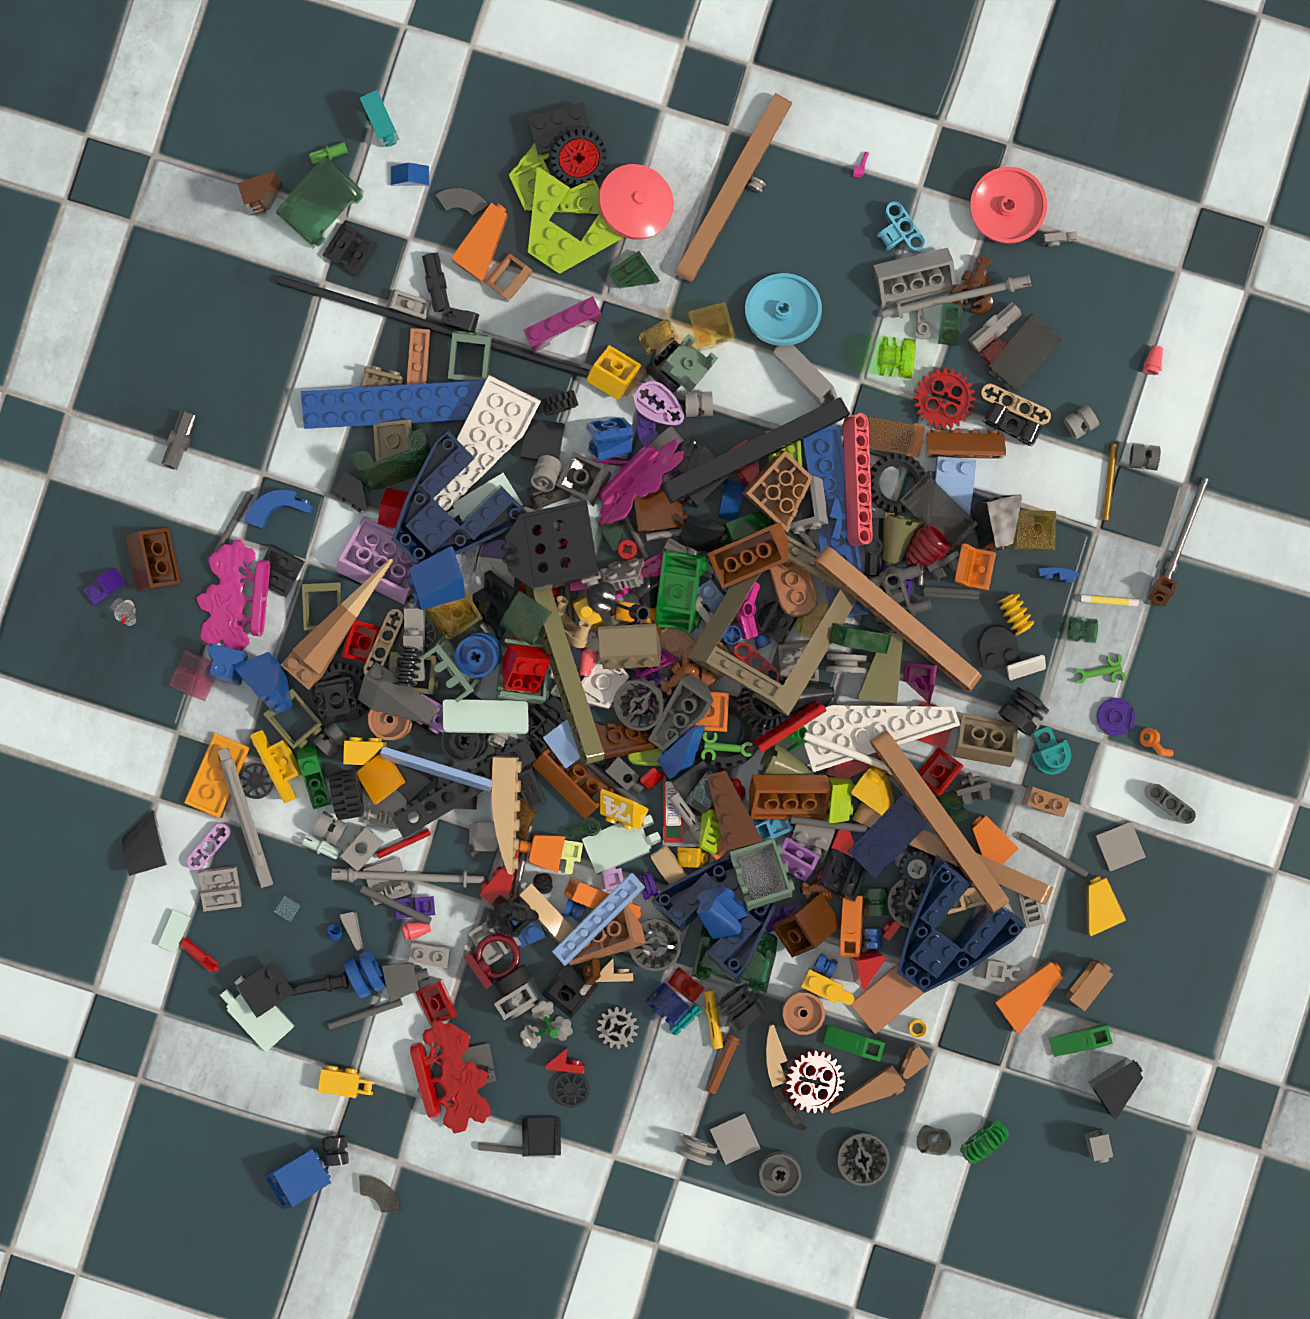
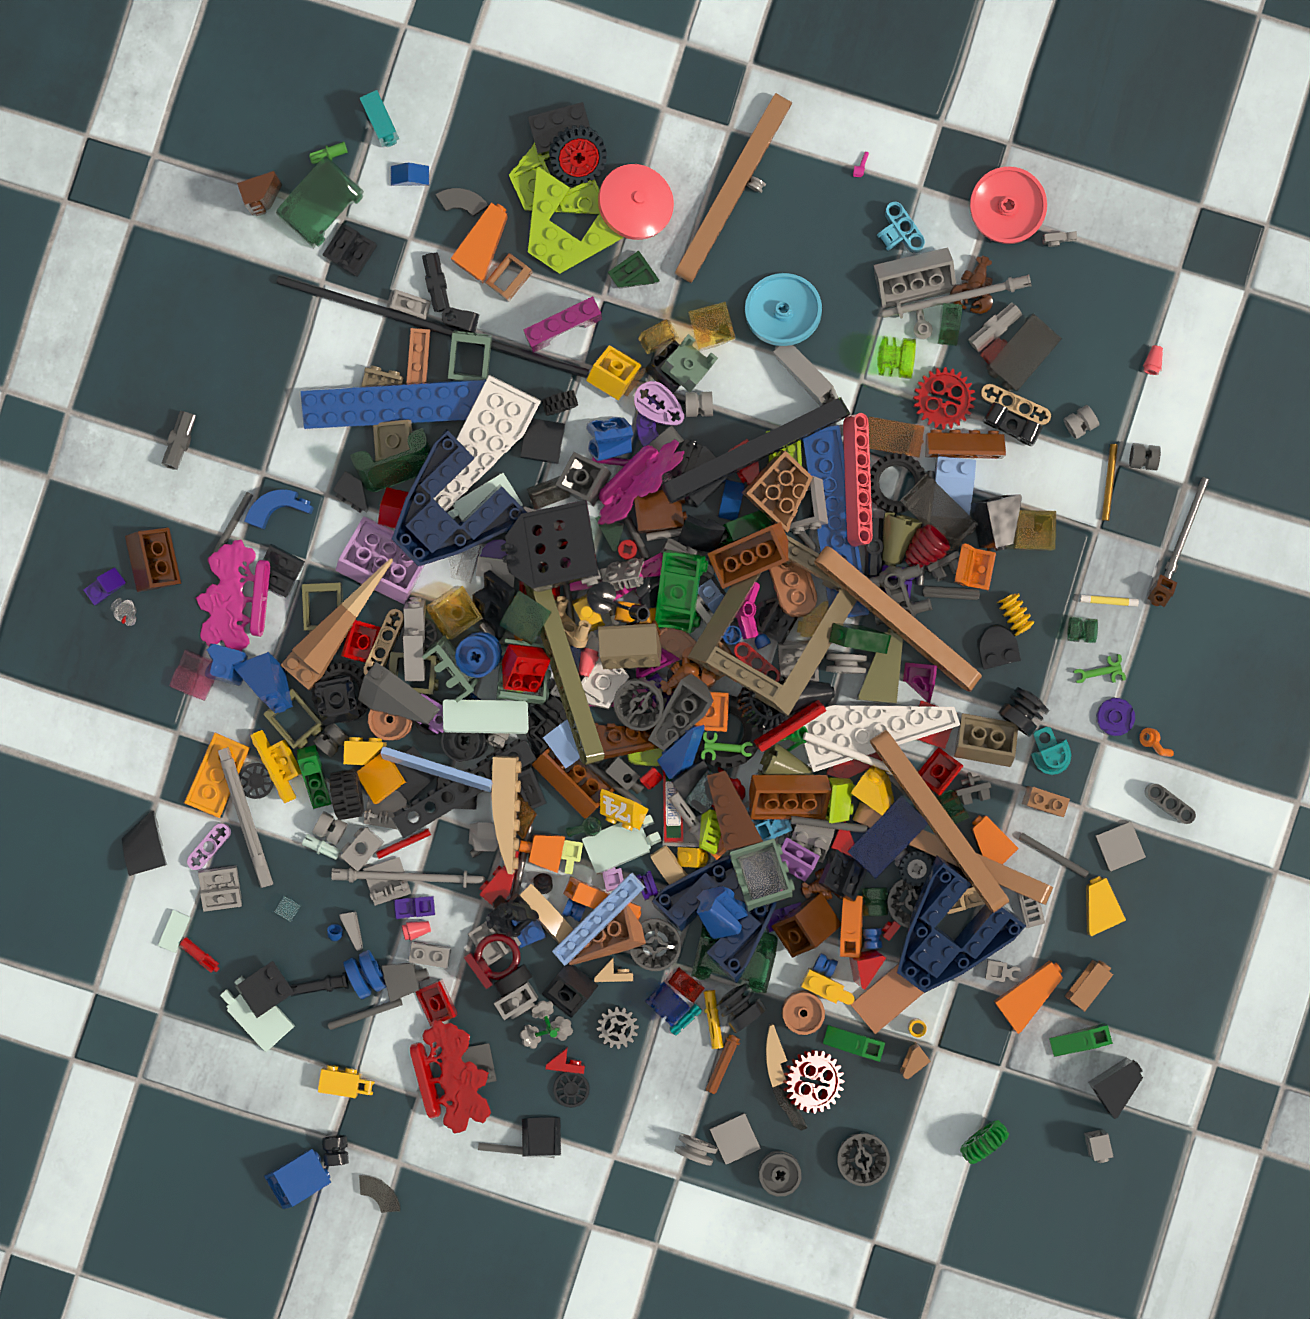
(396, 905): dark grey bar -> none
(408, 666): black piece -> none
(437, 580): blue slope -> none
(546, 473): light grey wheel -> none
(592, 971): reddish brown plate -> none
(836, 514): blue slope -> none
(879, 1086): medium nougat slope -> none
(937, 1148): clear smoke hair -> none
(1026, 667): white slope -> none
(1062, 574): blue slope -> none

